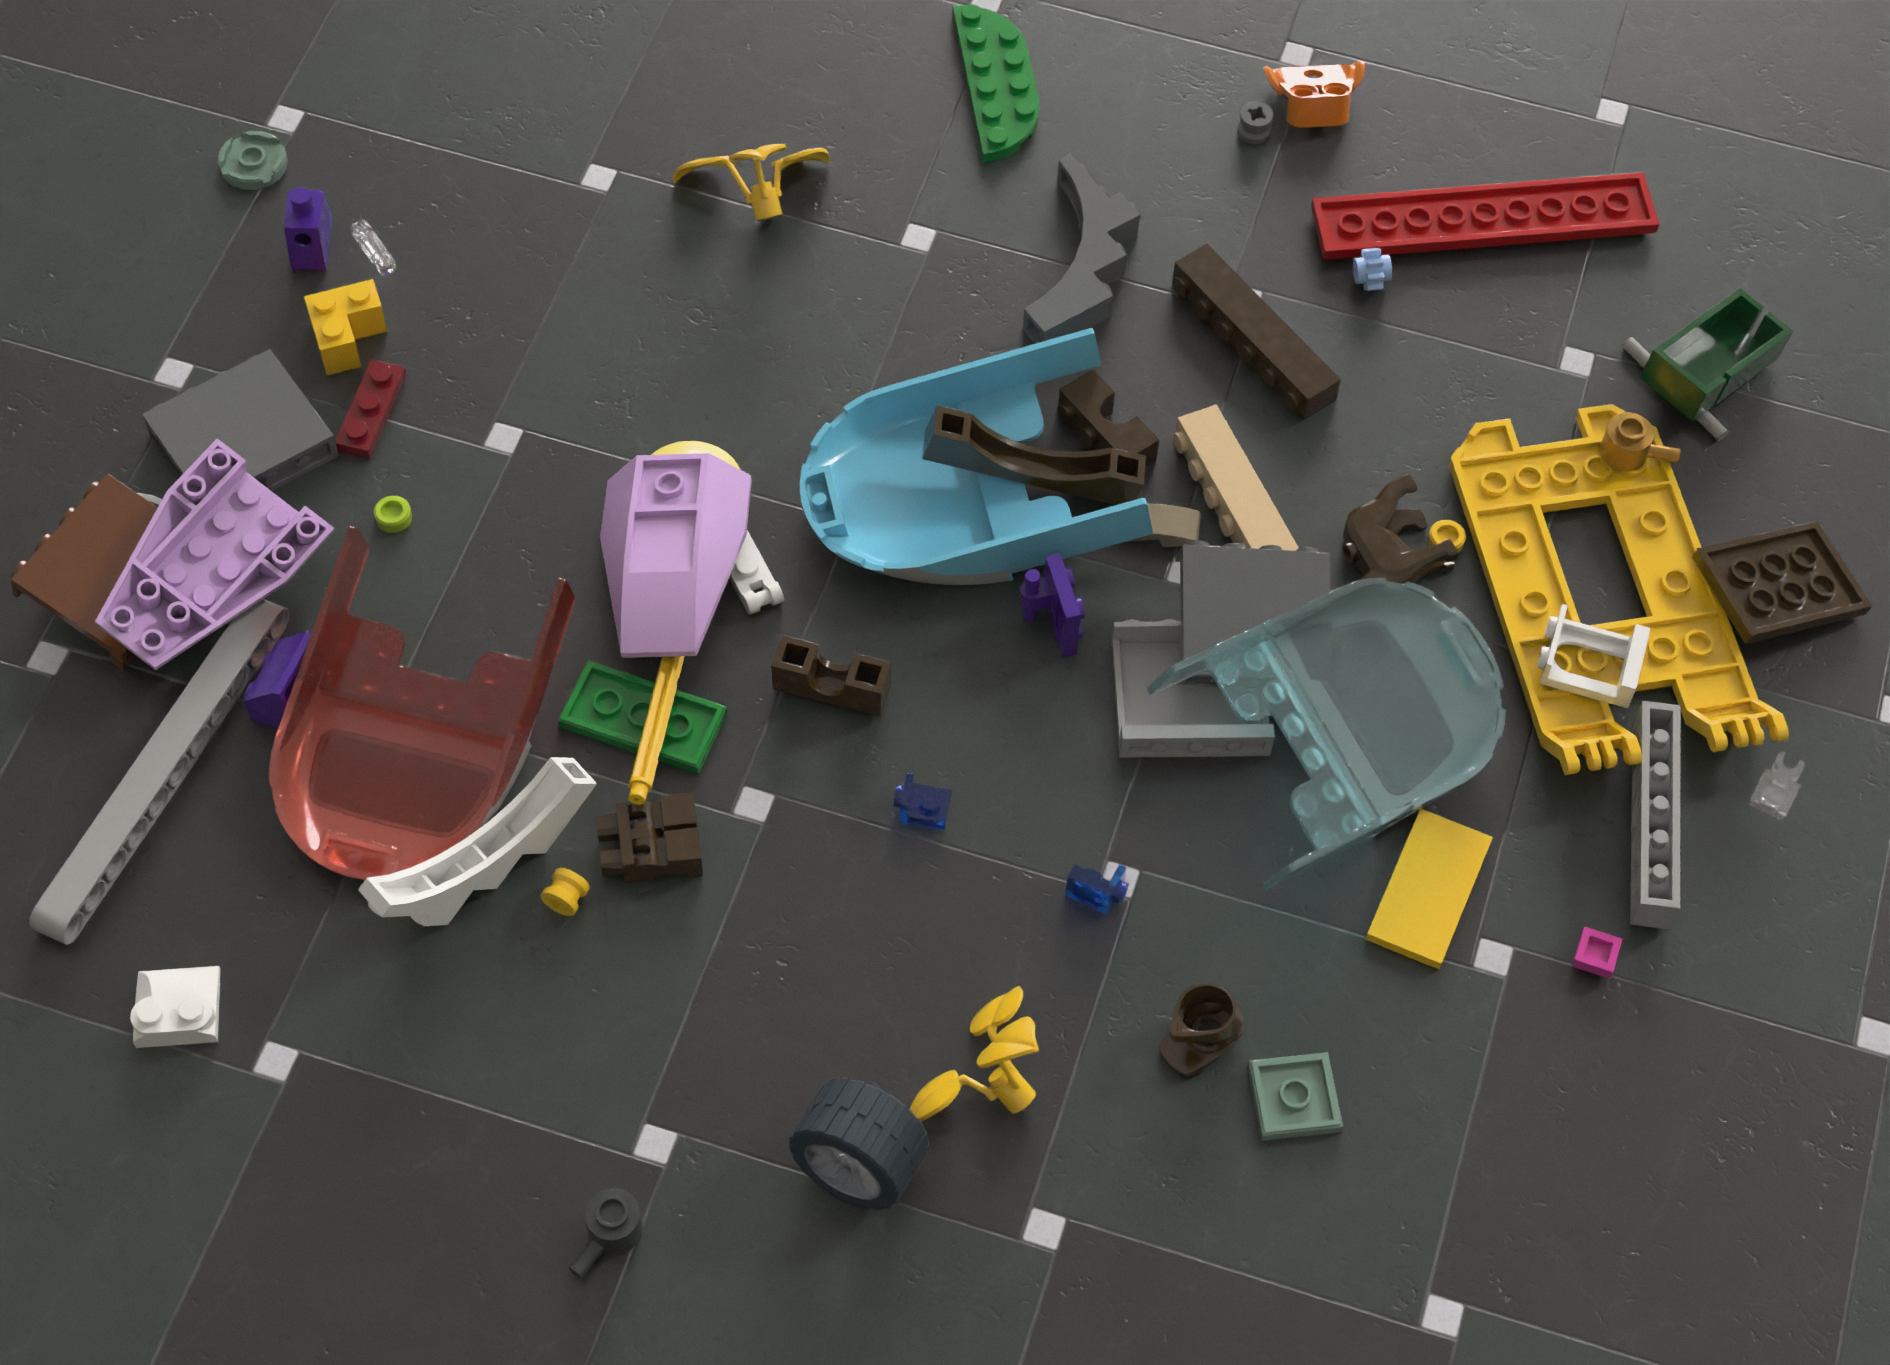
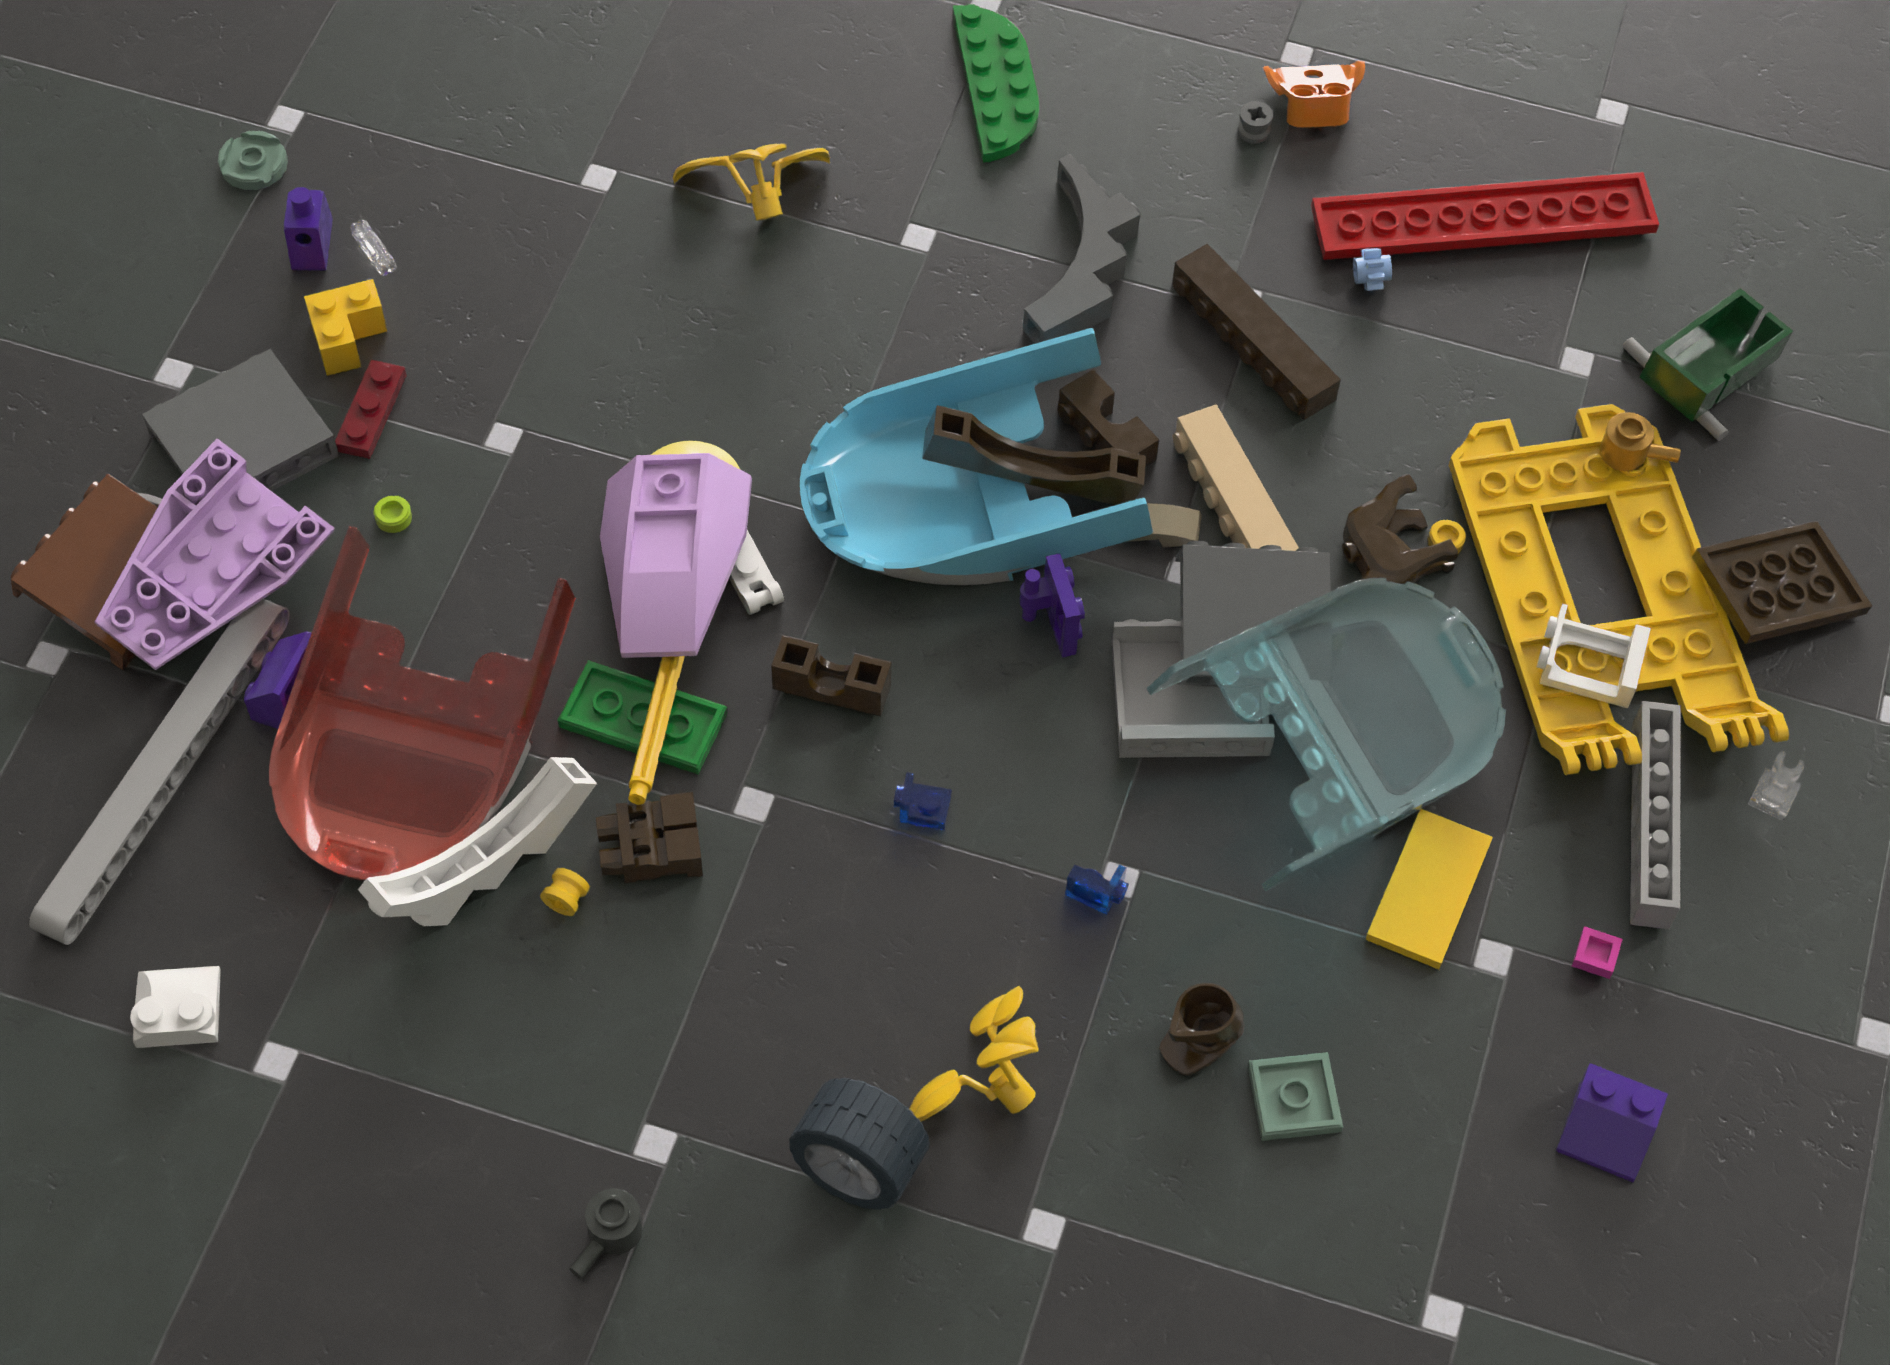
(1611, 1122): none -> dark purple slope

